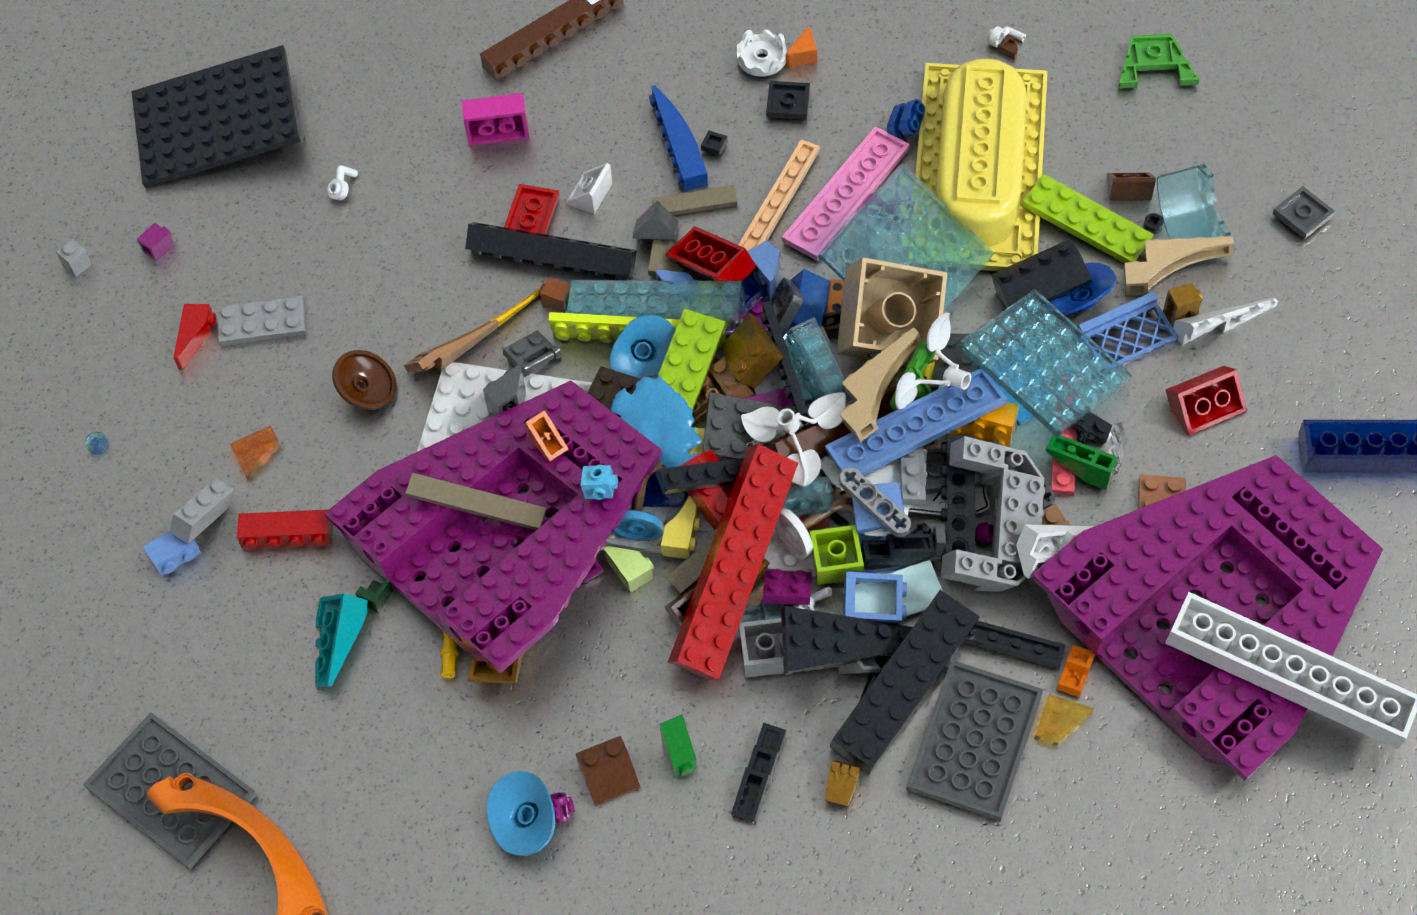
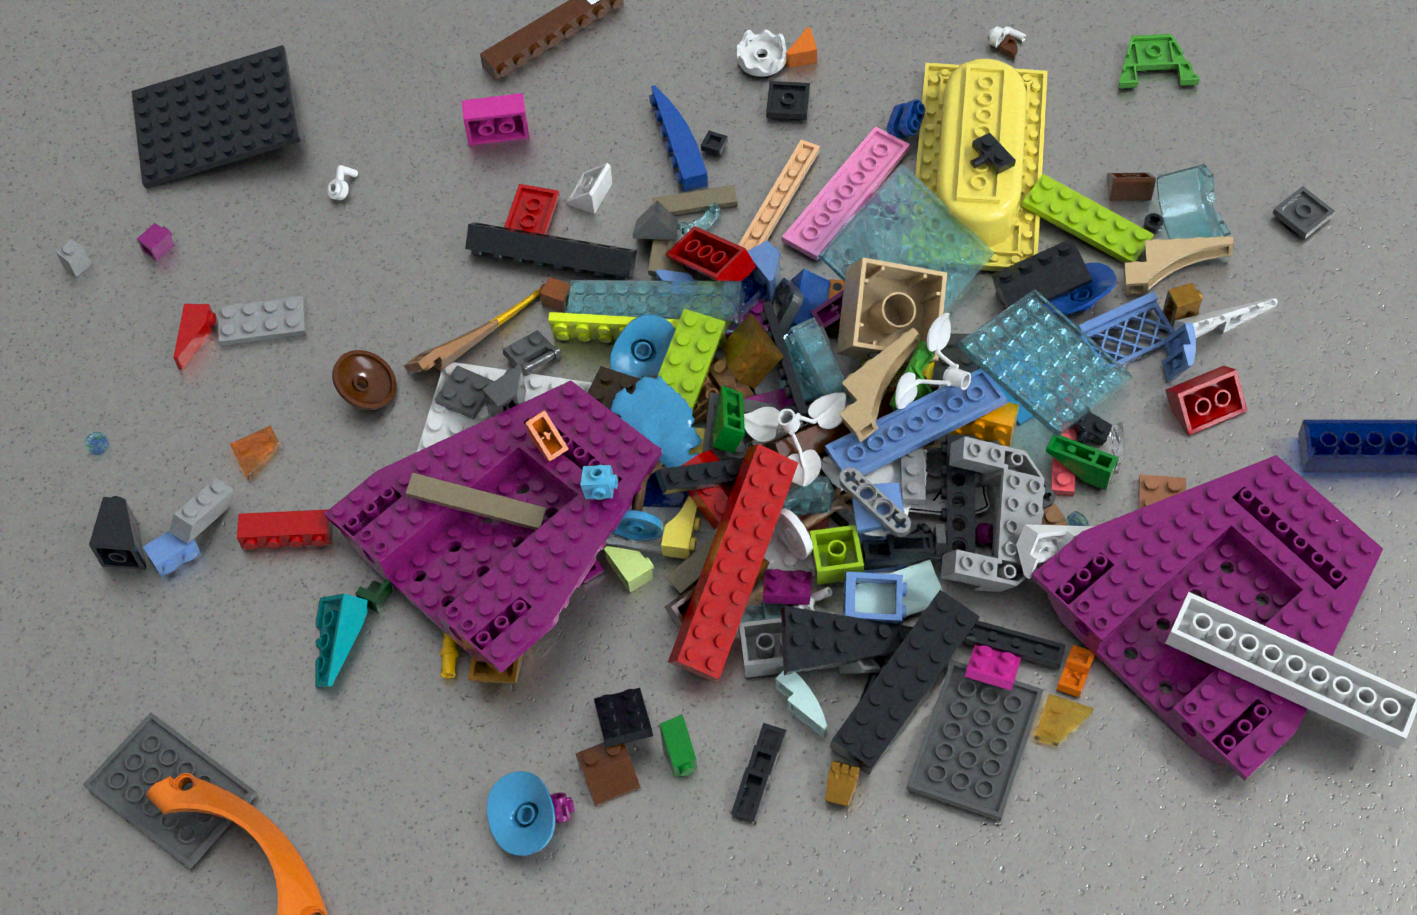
(117, 536): none -> black slope
(463, 392): none -> dark grey plate
(623, 717): none -> black plate
(705, 222): none -> clear light blue arm
(729, 420): none -> green slope
(802, 702): none -> light aqua slope
(829, 311): none -> magenta slope
(991, 154): none -> black plate
(993, 667): none -> dark pink plate
(1077, 519): none -> clear light blue tile
(1180, 350): none -> medium blue slope

